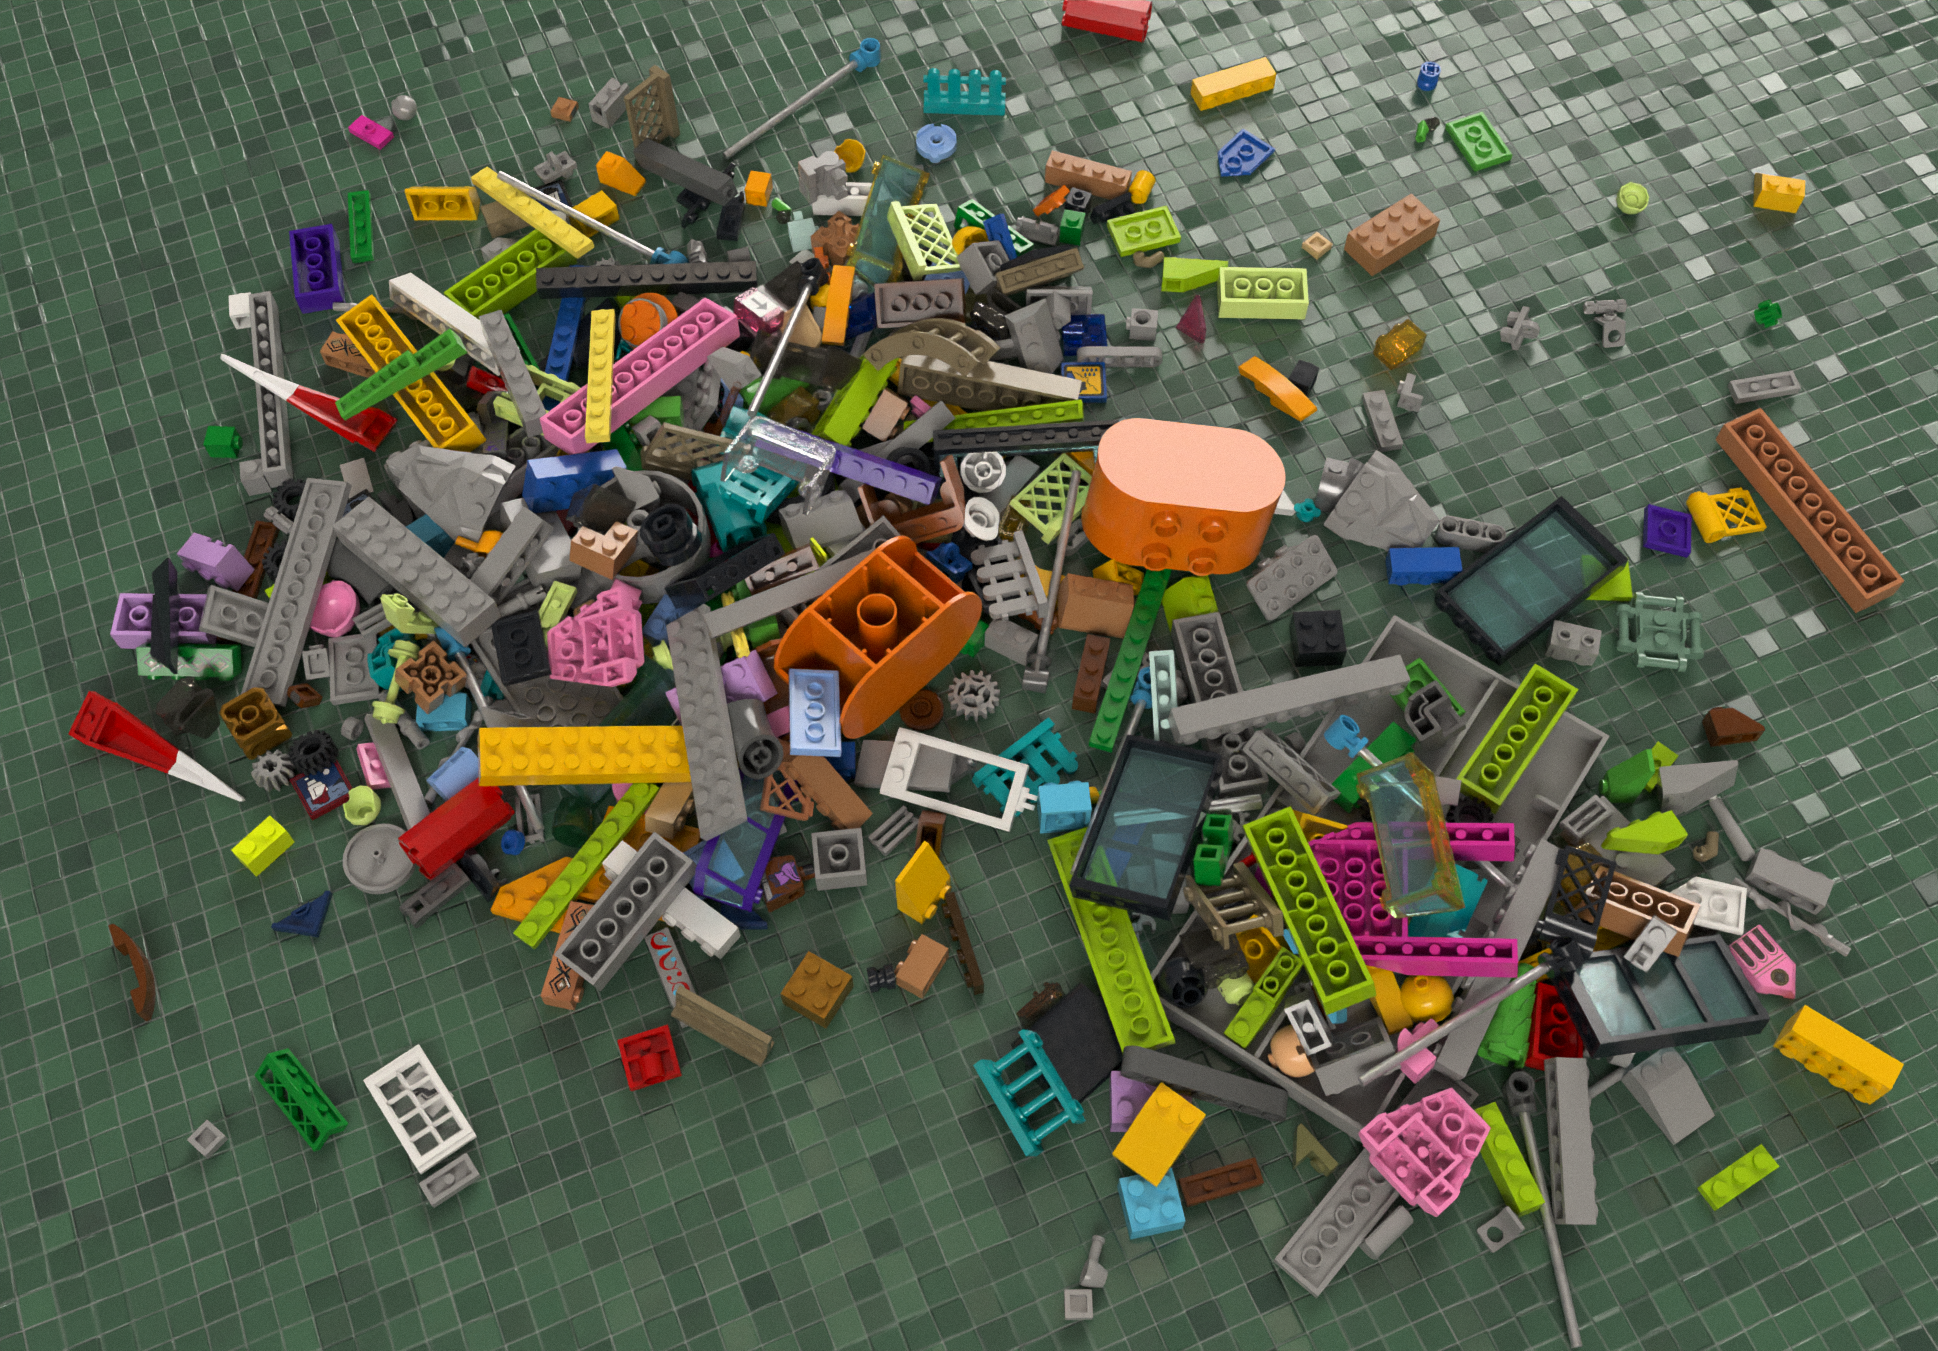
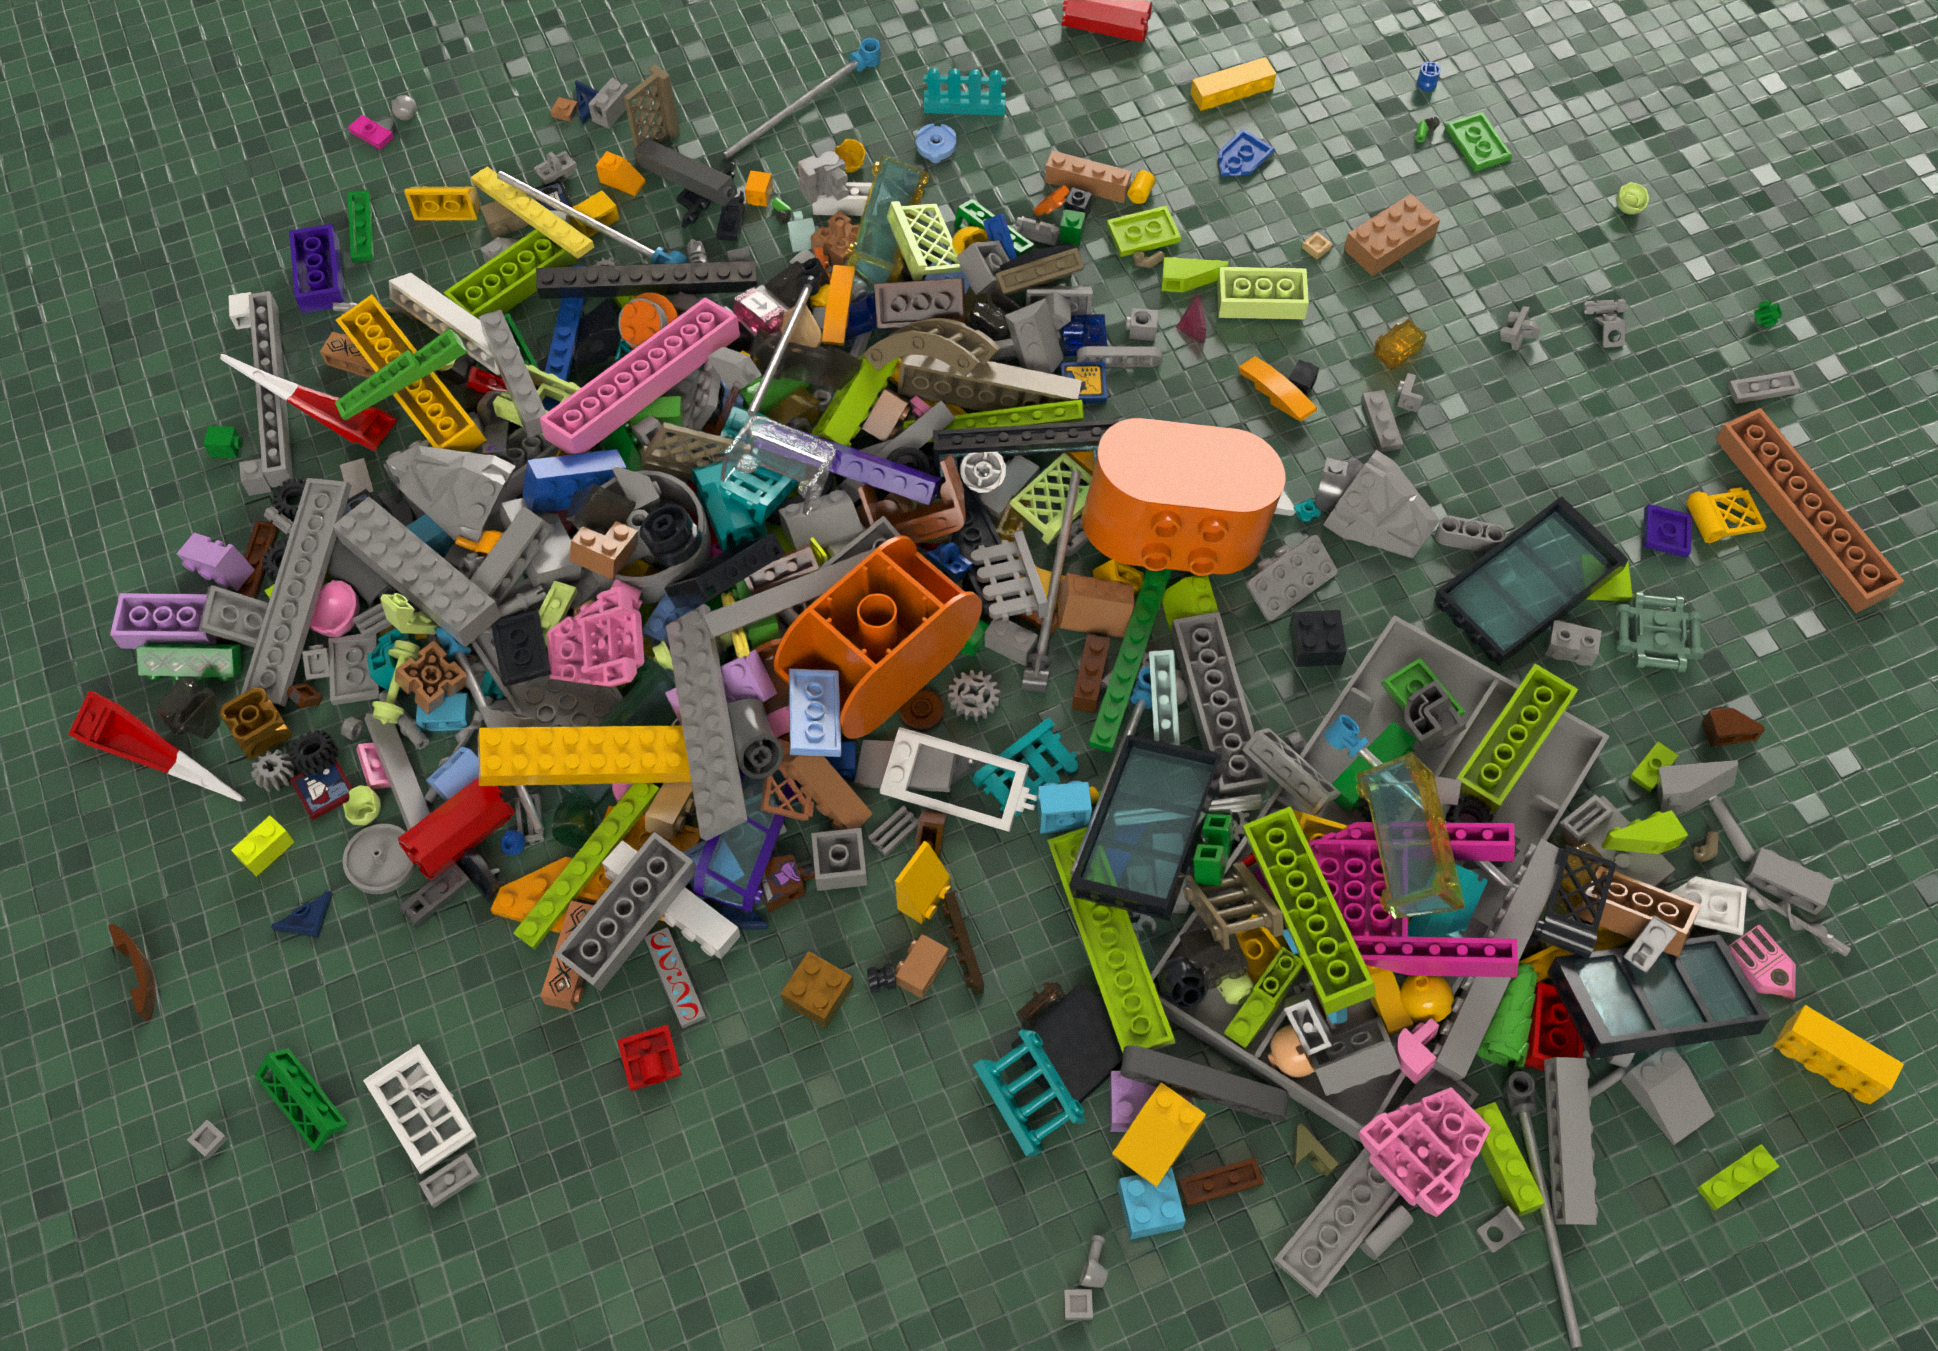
(165, 616): black wedge -> none
(584, 97): none -> dark blue tile
(600, 376): light yellow plate -> none
(722, 1026): dark tan fence -> none
(981, 519): white piece -> none
(1115, 206): black plate -> none
(1288, 699): light grey brick -> none
(1422, 565): blue brick -> none
(1565, 956): flat silver piece -> none
(1628, 778): bright green slope -> none
(1778, 192): yellow slope -> none

